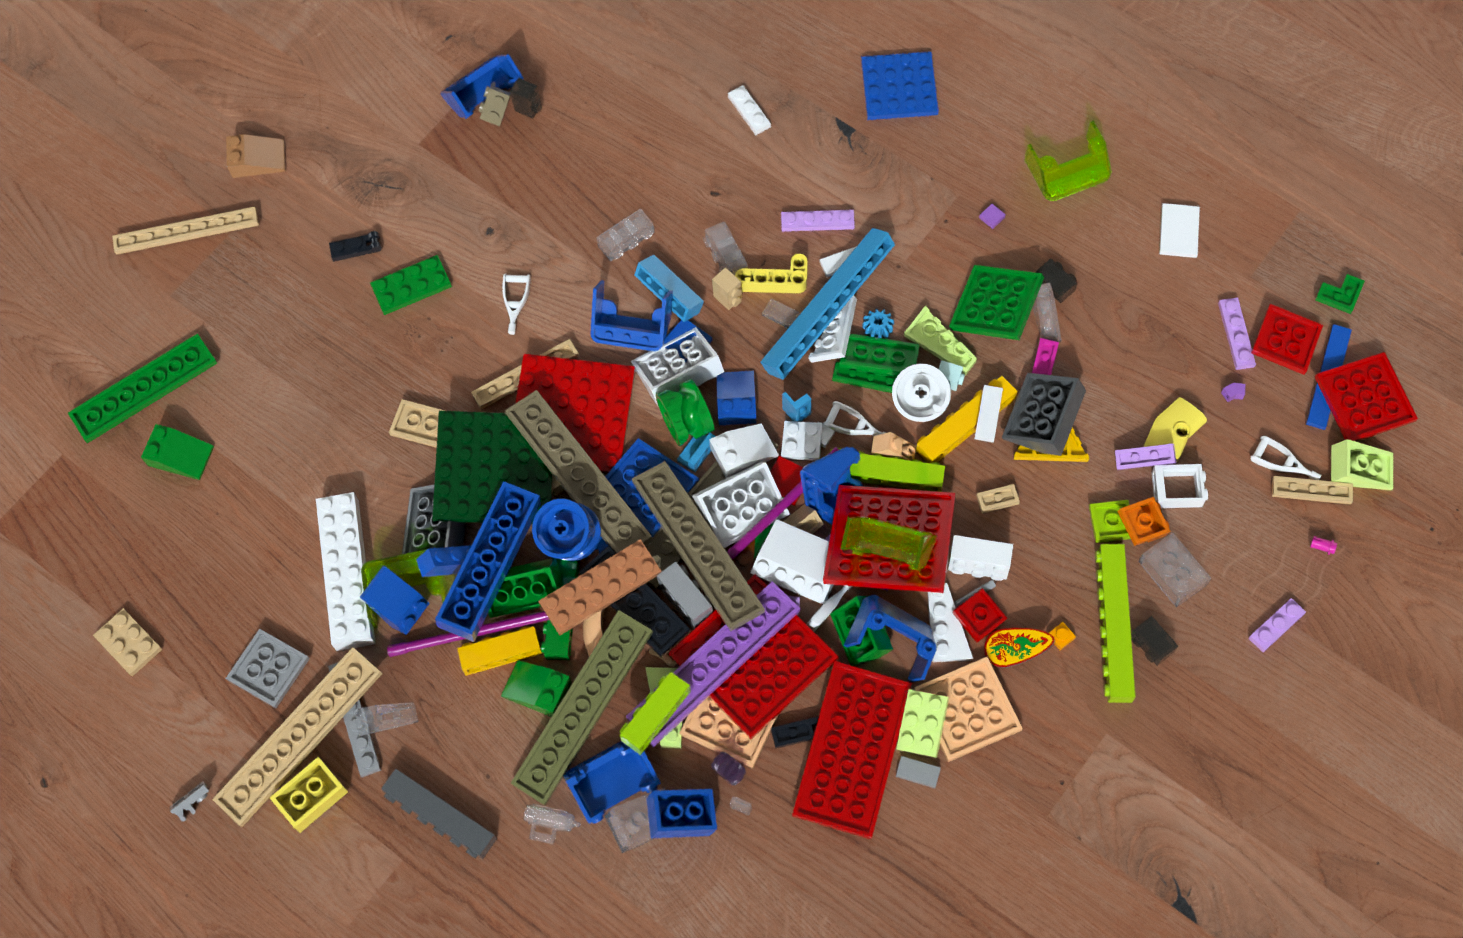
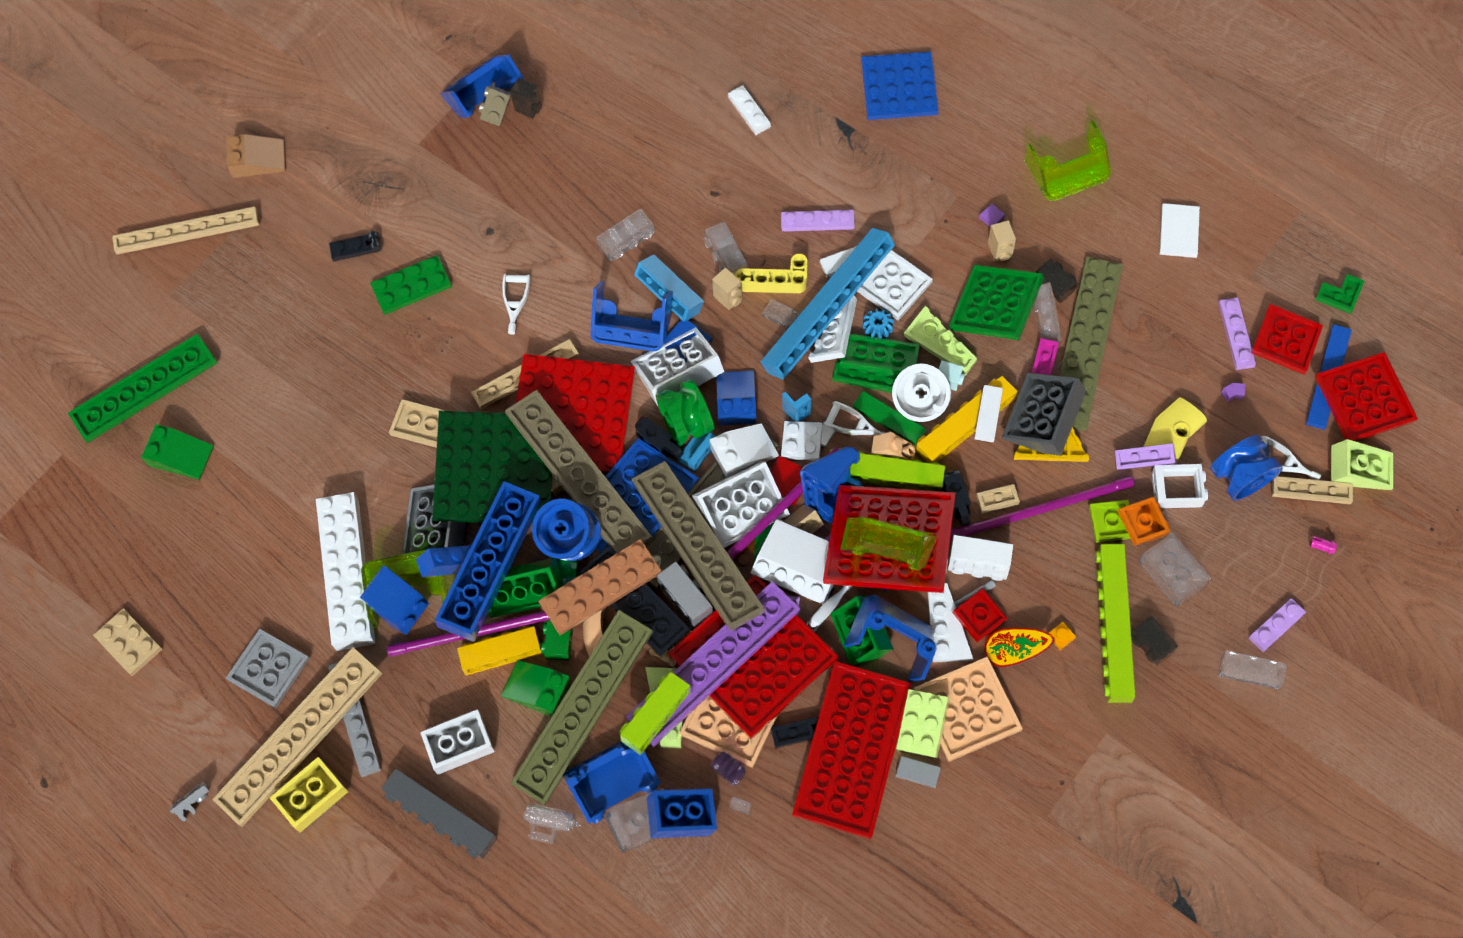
(384, 717): clear slope -> none
(457, 742): none -> white brick
(657, 438): none -> black piece
(889, 418): none -> green tile
(895, 285): none -> white plate
(954, 483): none -> black piece
(1001, 241): none -> tan brick
(1090, 330): none -> olive plate
(1117, 485): none -> magenta piece
(1246, 467): none -> blue piece
(1252, 669): none -> clear brick

